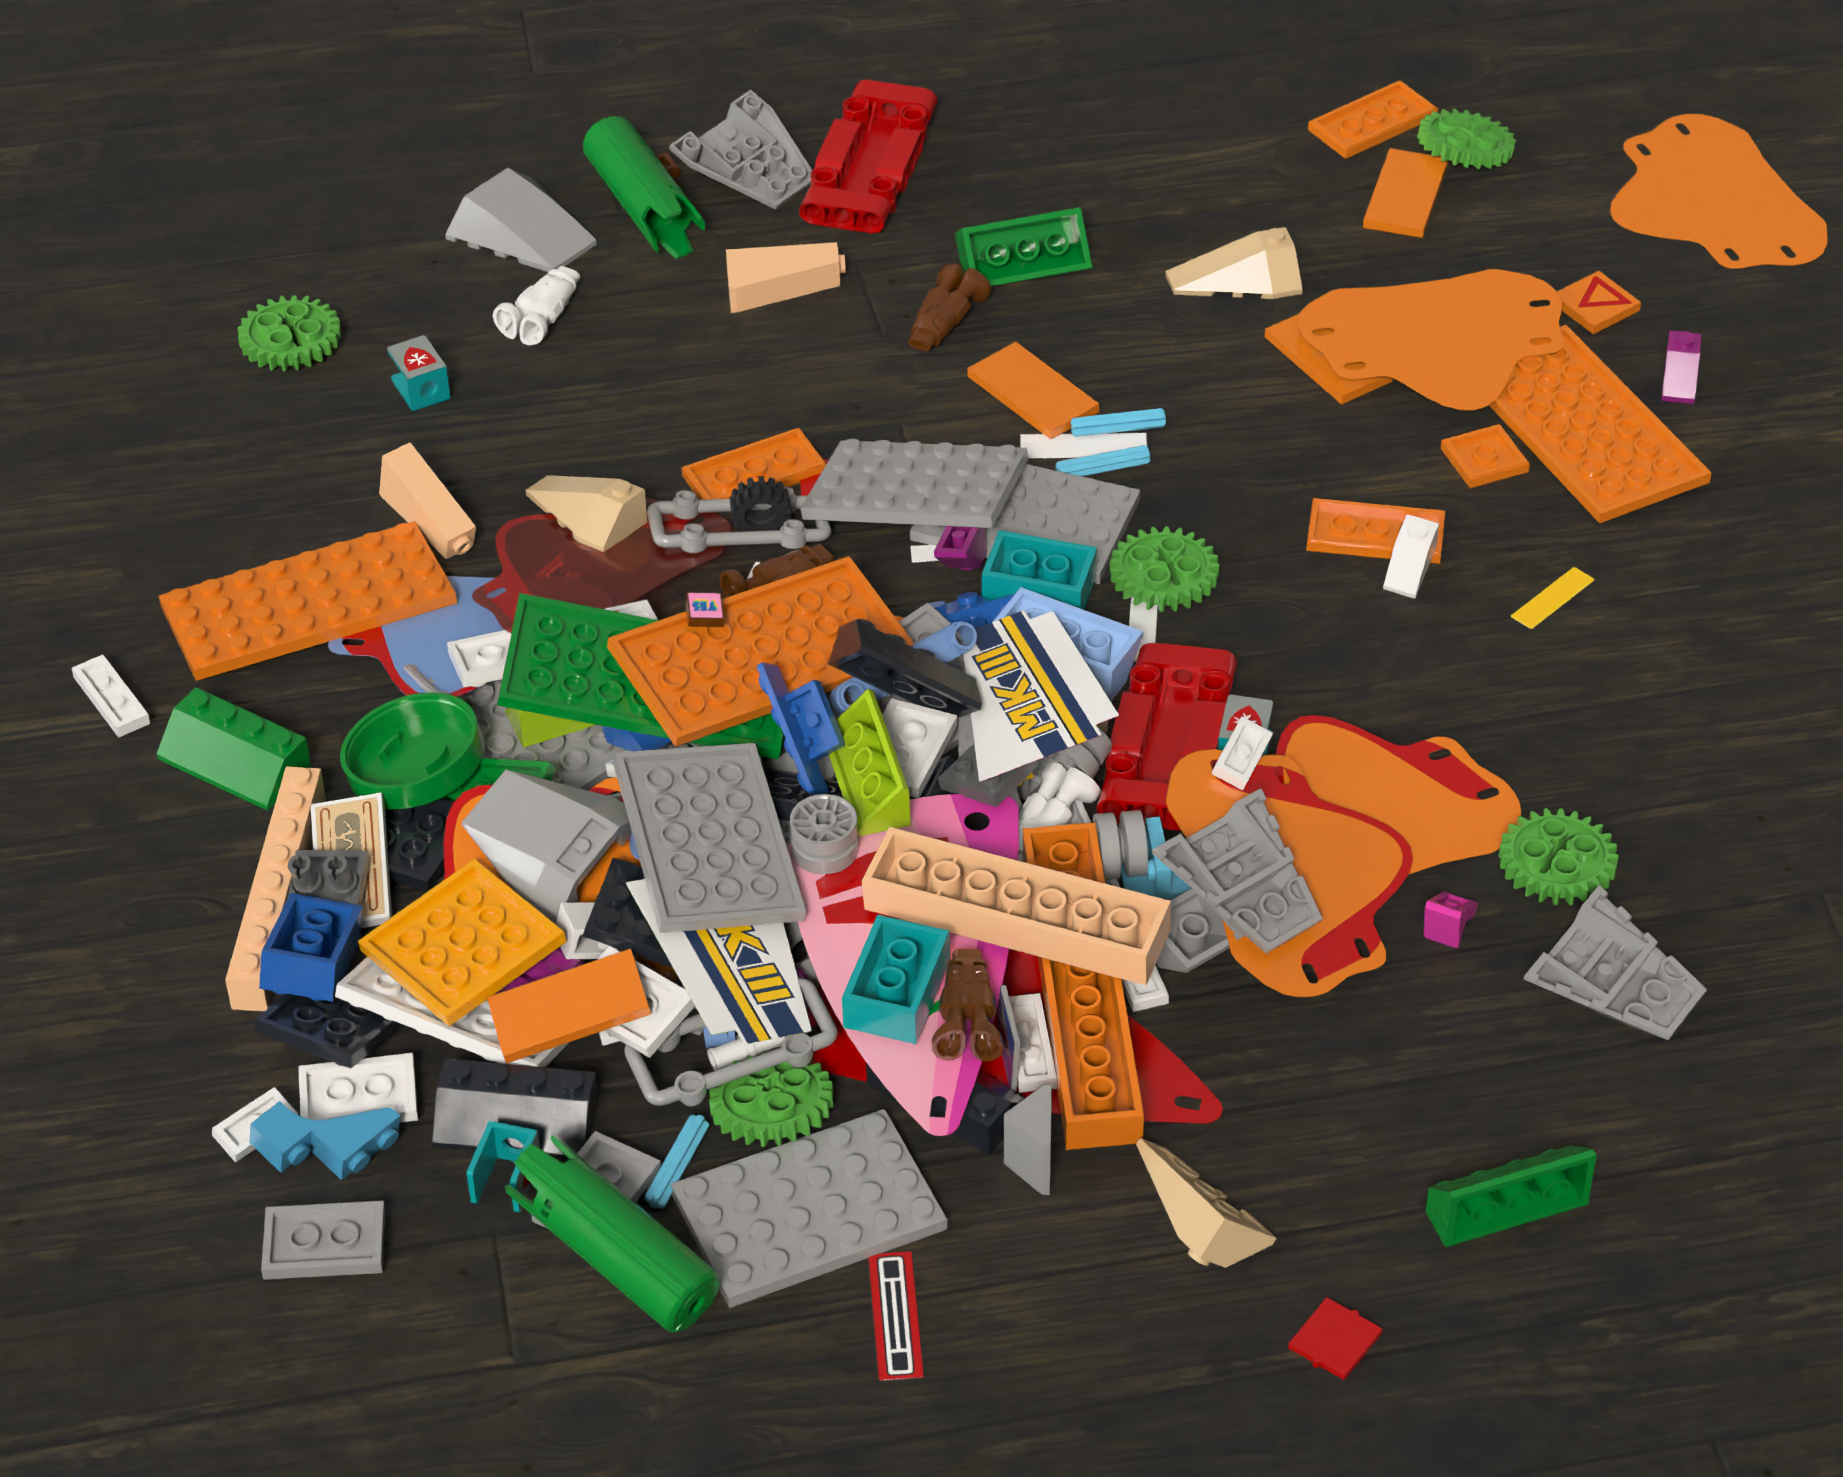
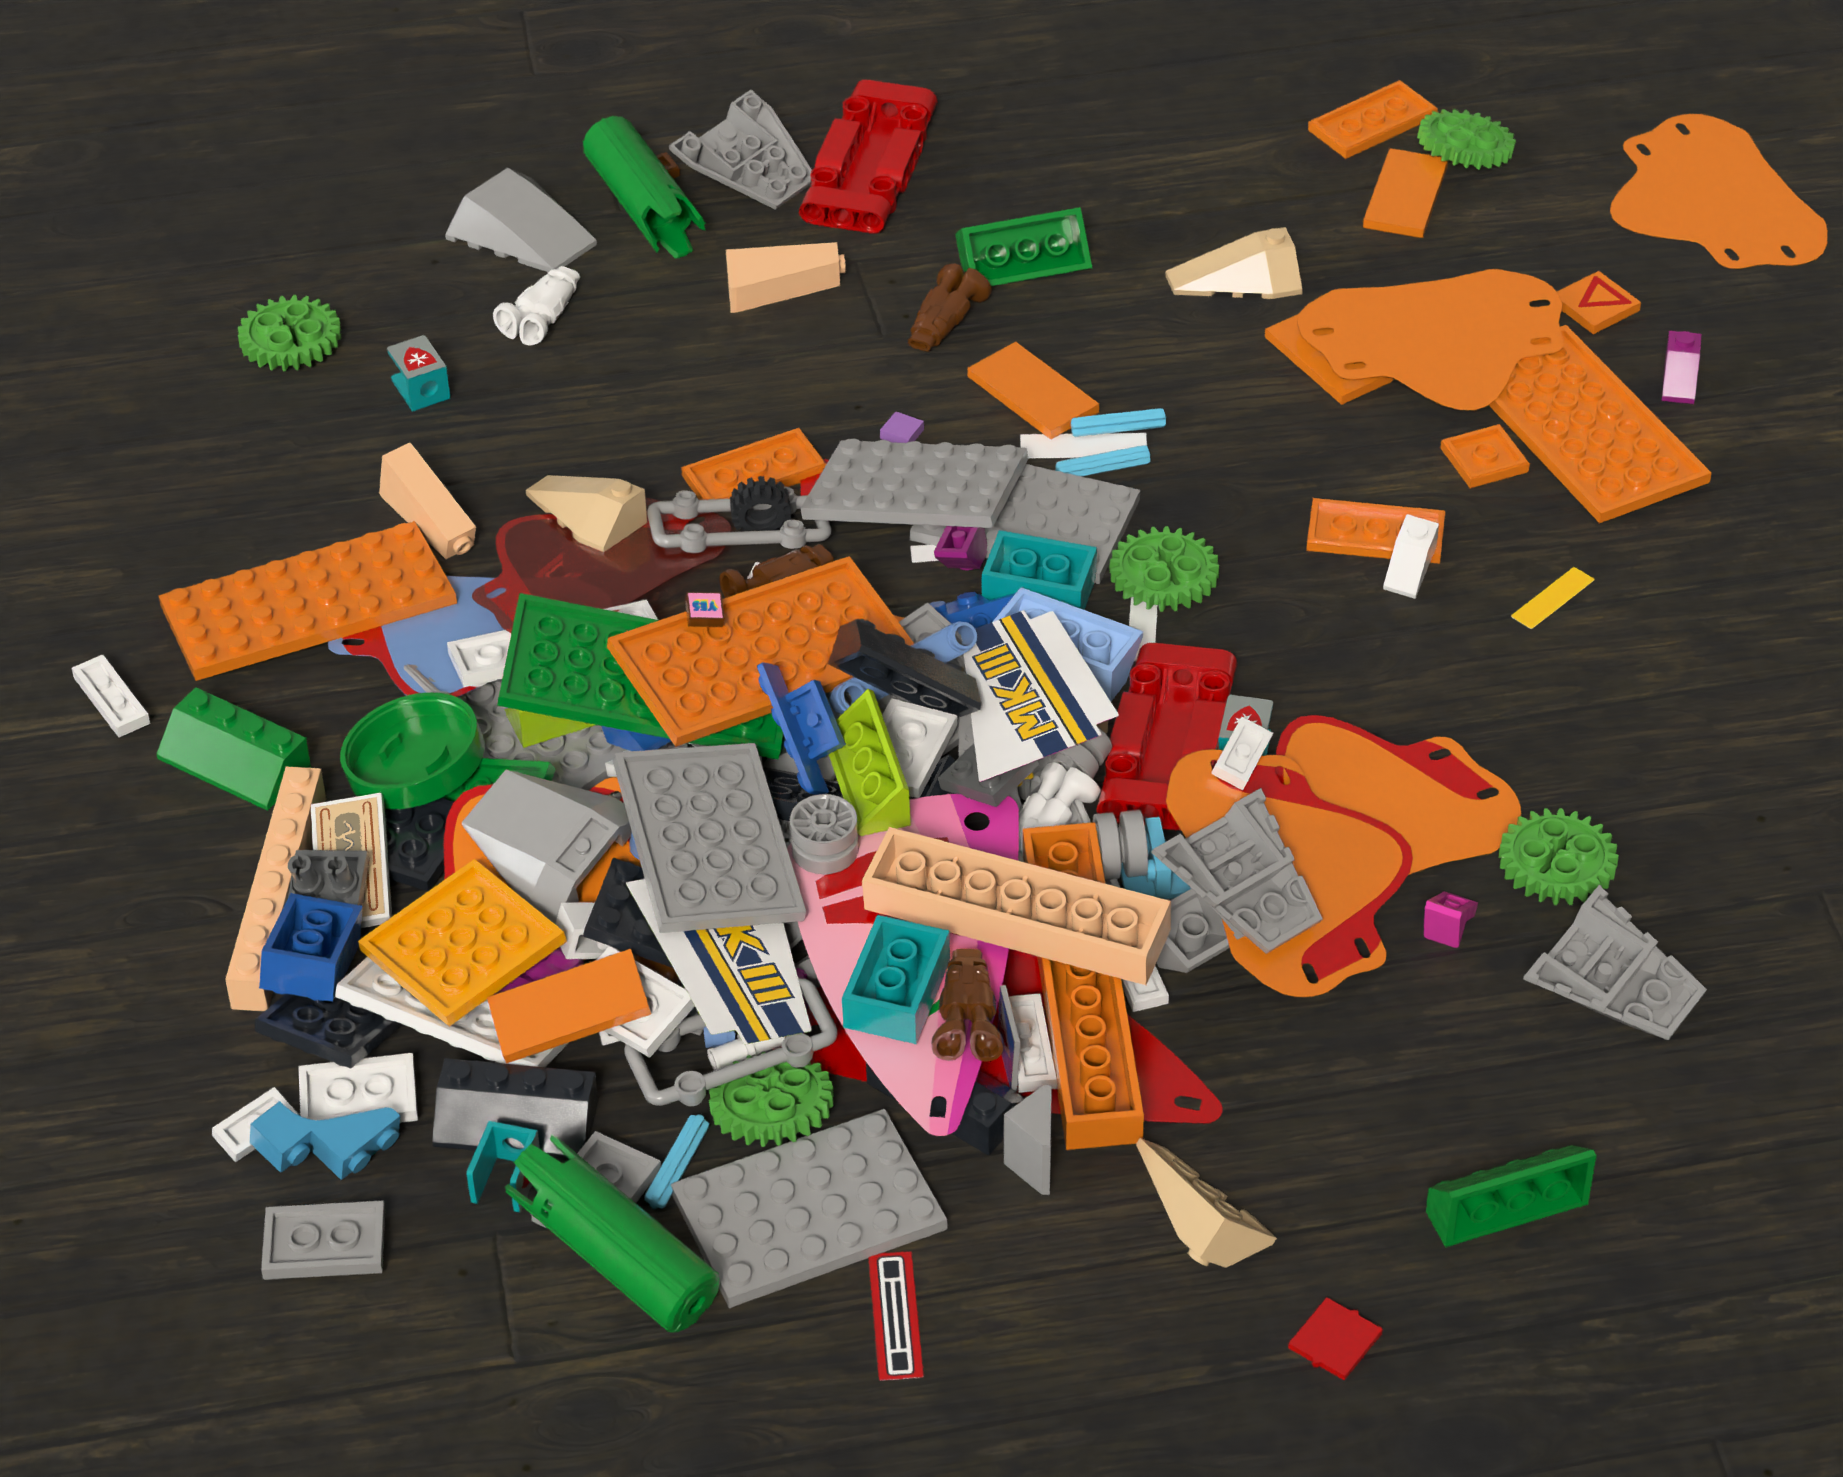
(901, 428): none -> medium lavender tile

